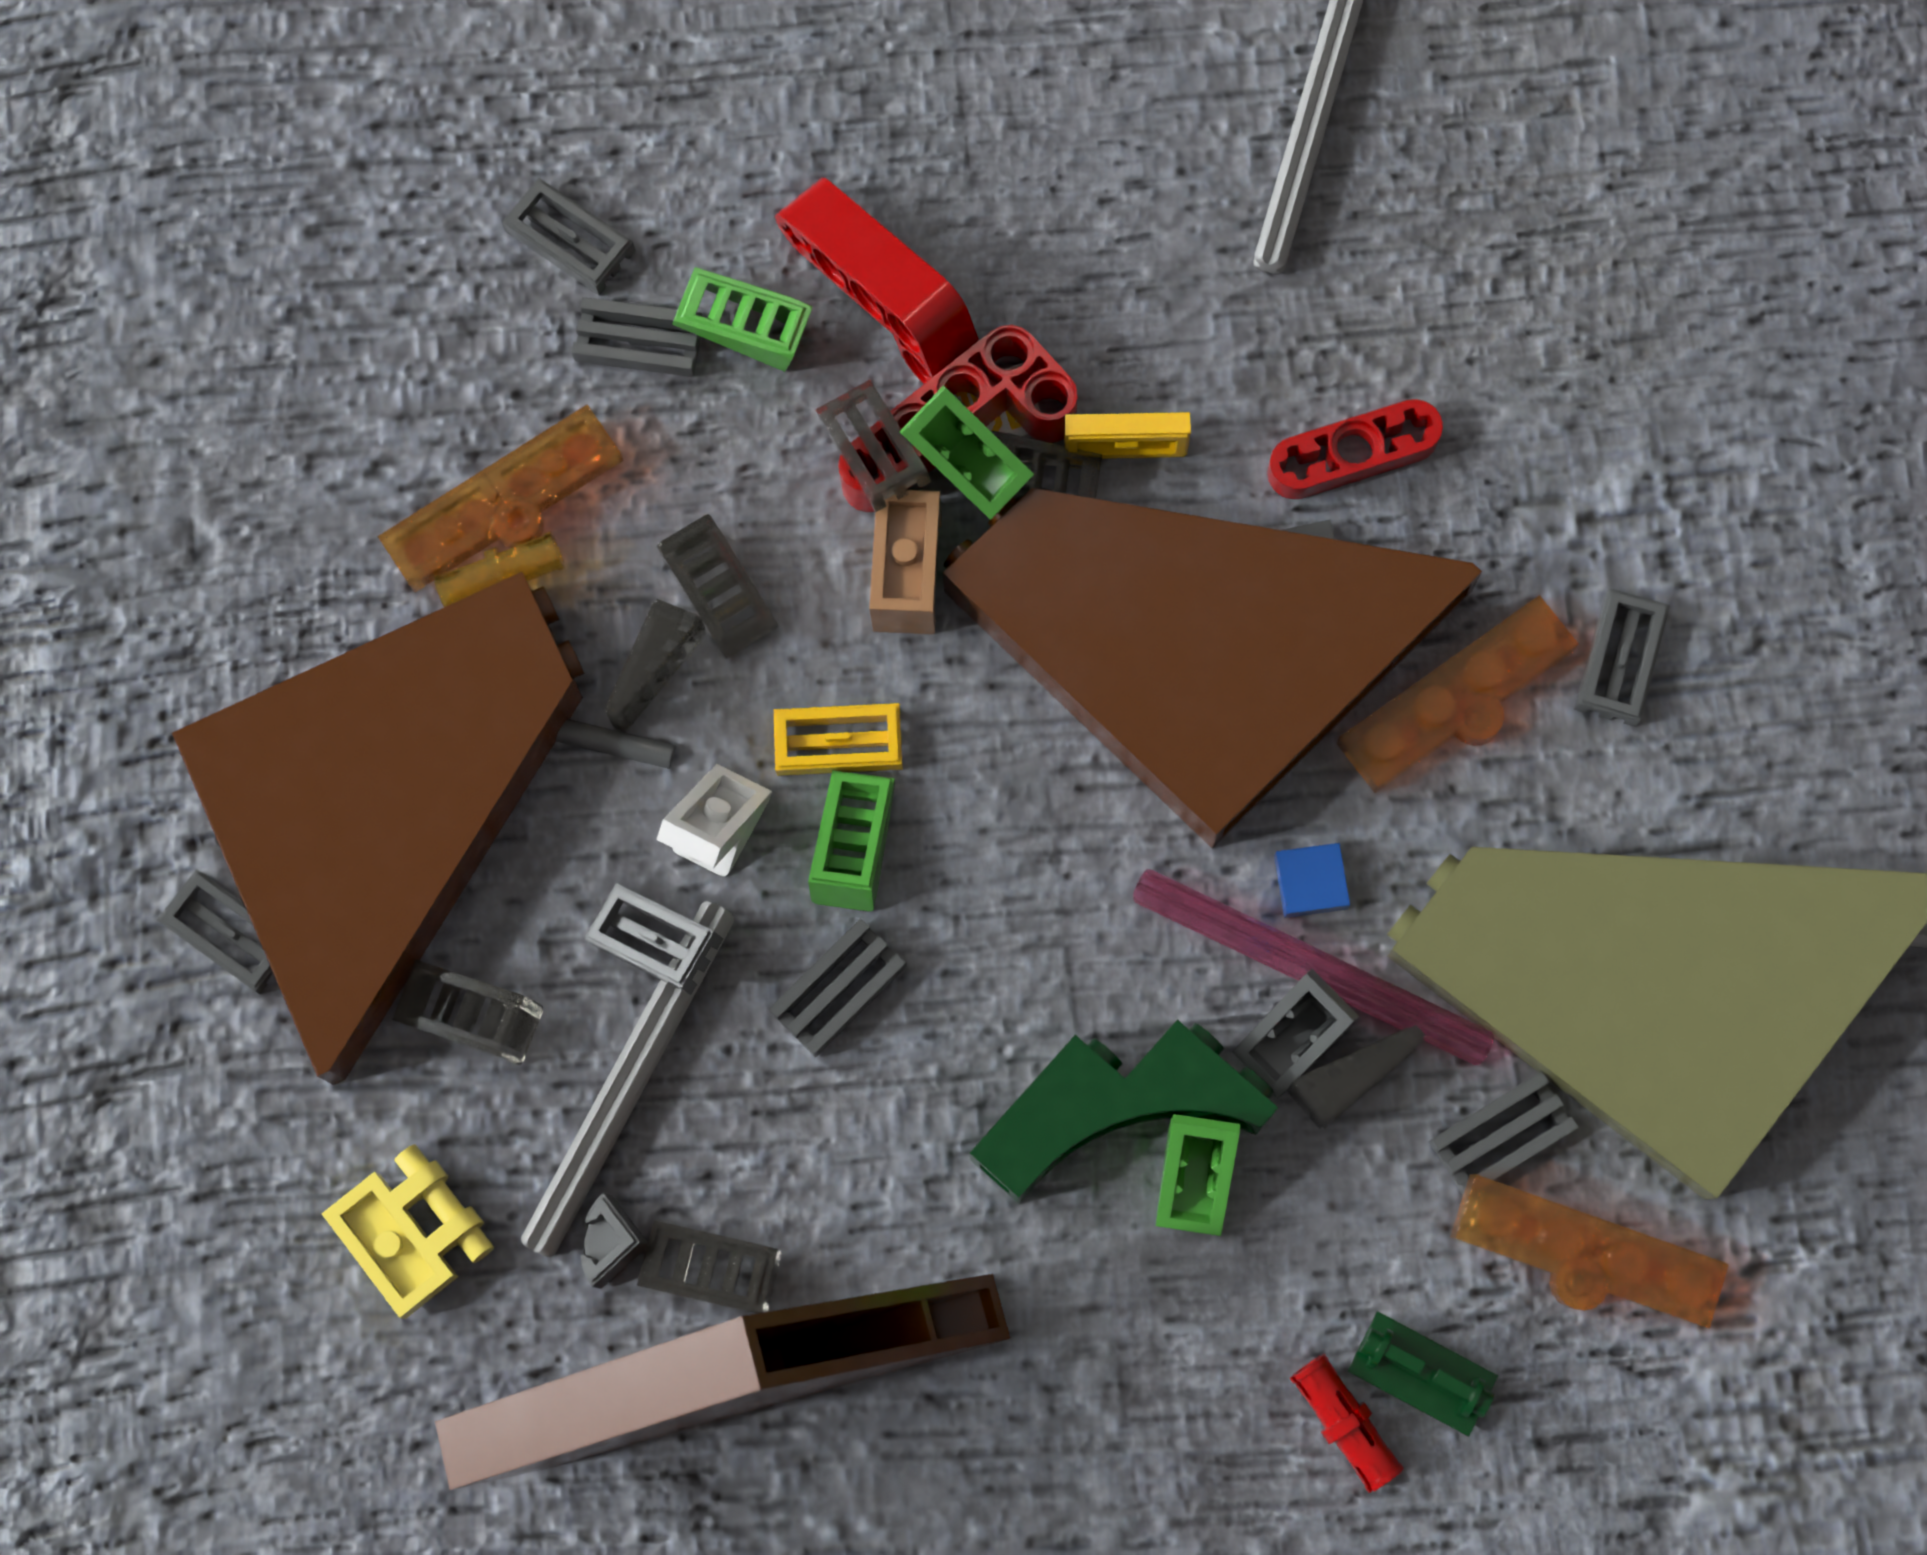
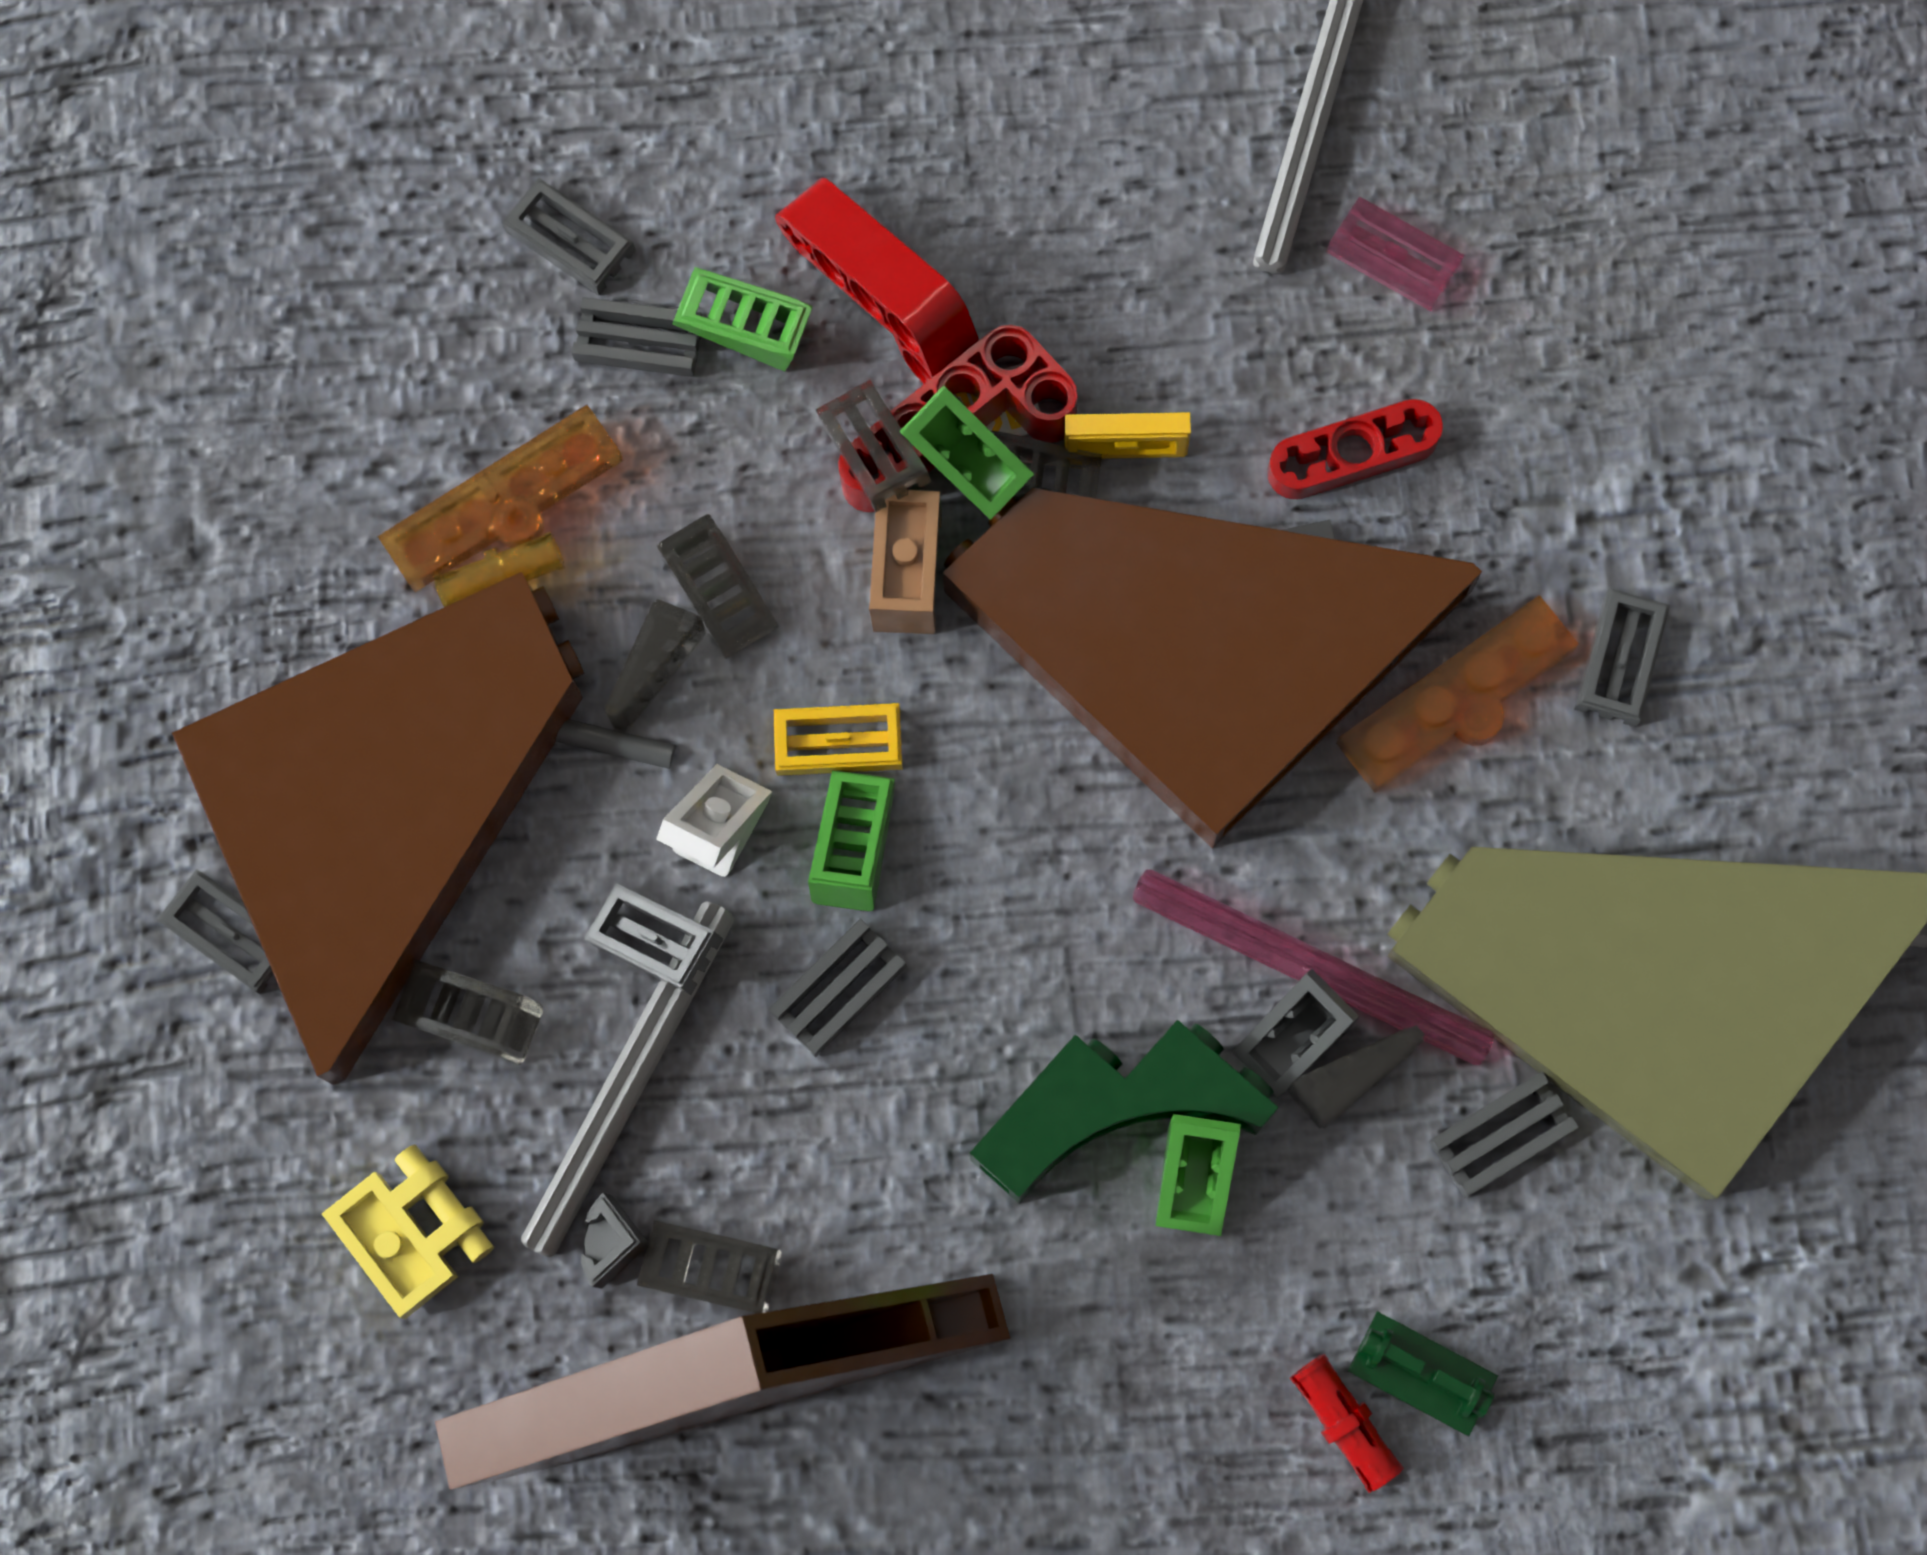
(1312, 880): blue tile -> none
(1385, 272): none -> clear pink tile
(1588, 1253): clear orange hinge -> none

